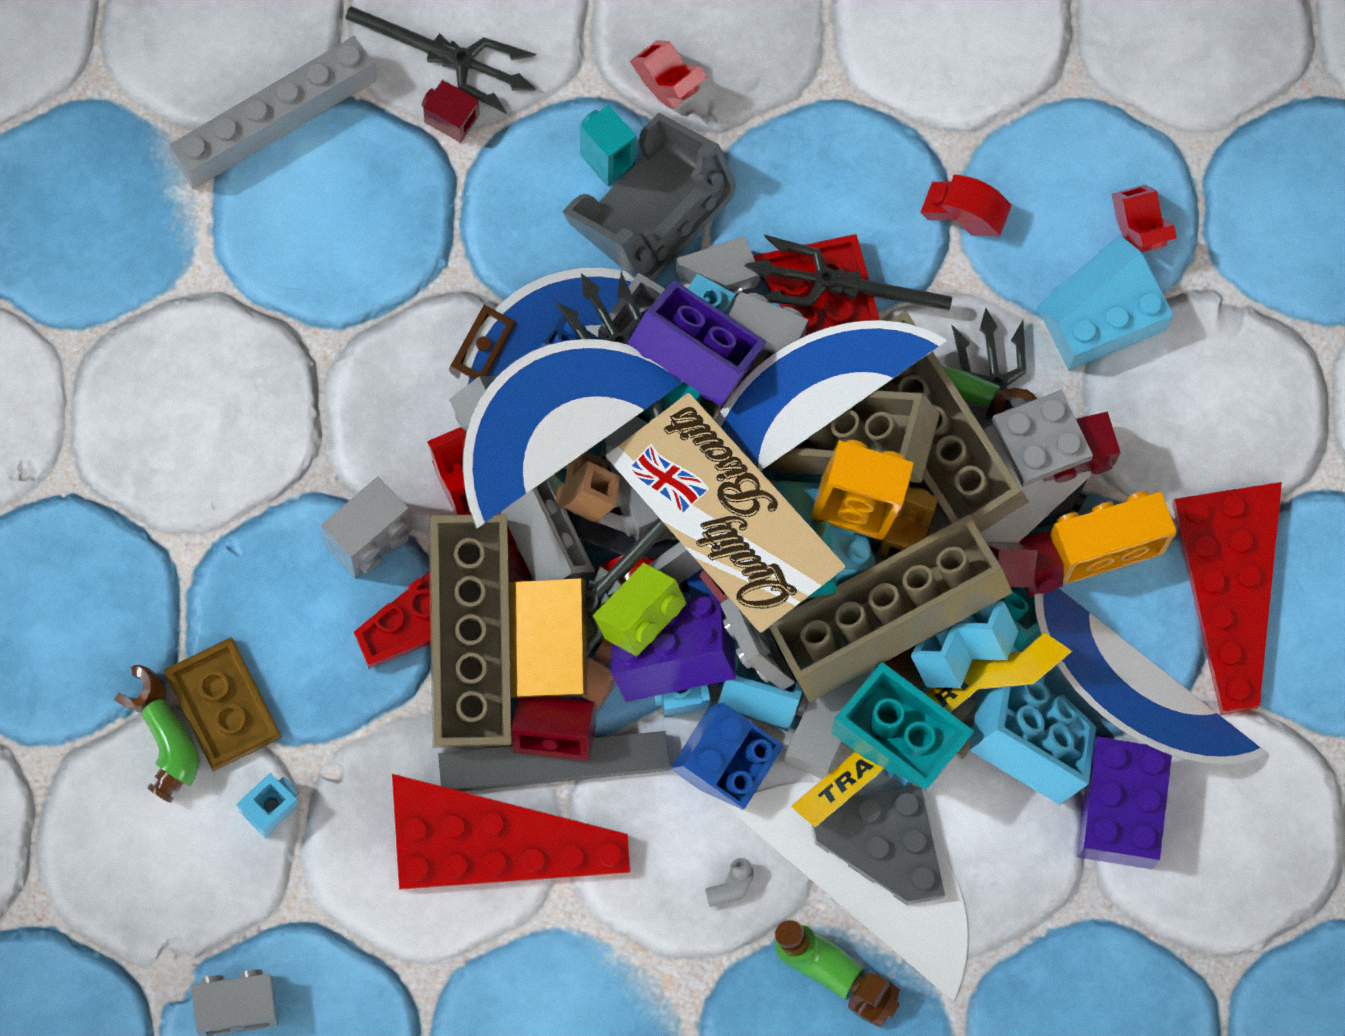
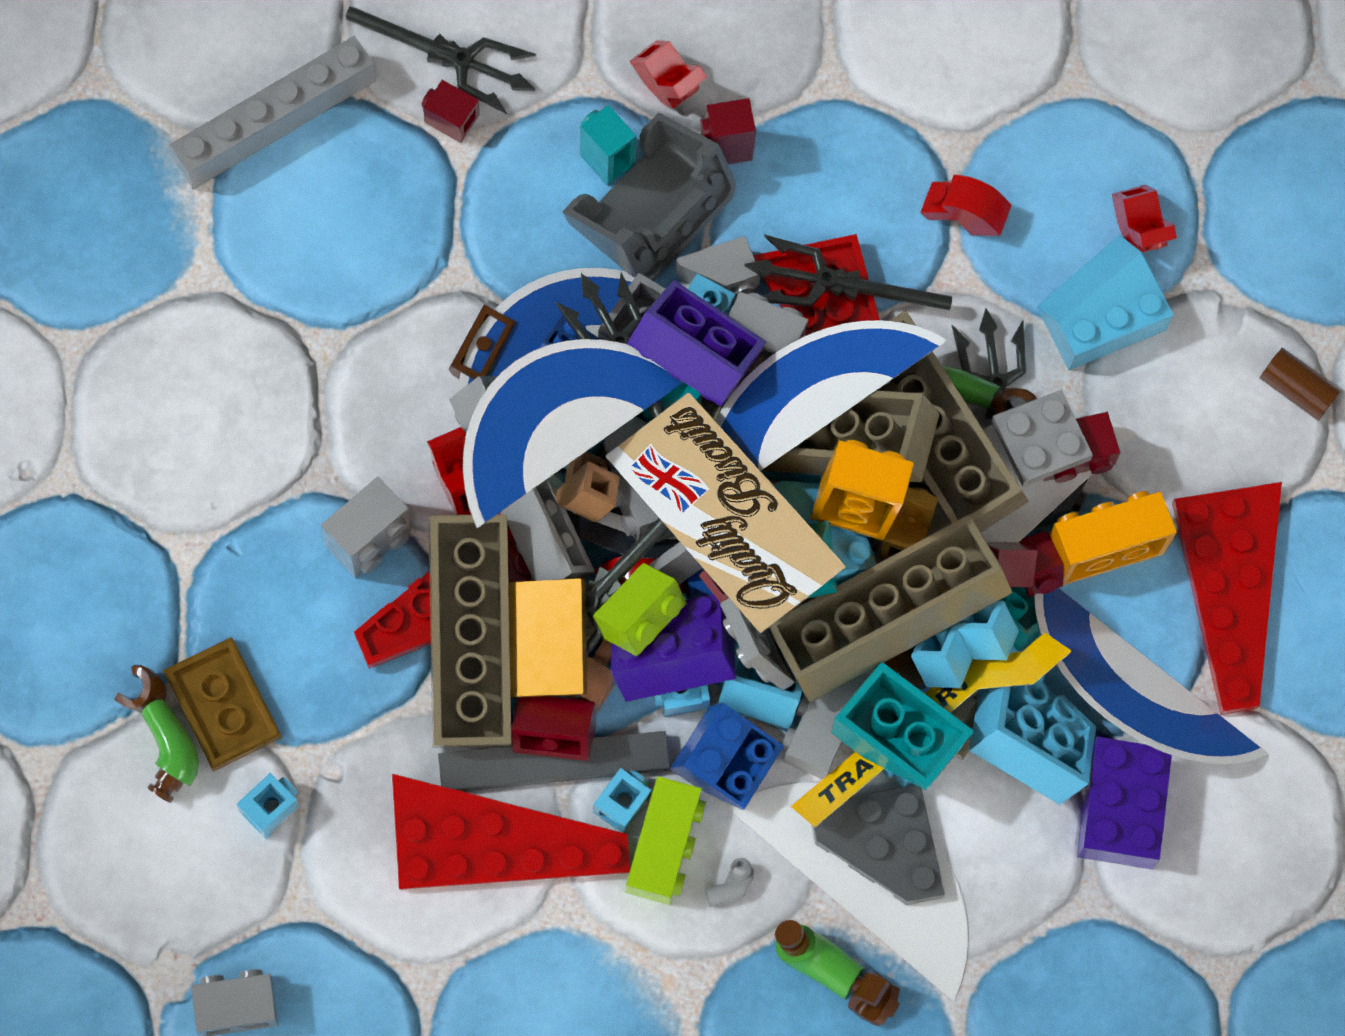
(627, 784): none -> medium azure brick
(665, 841): none -> lime brick
(731, 127): none -> dark red brick
(1300, 383): none -> reddish brown brick

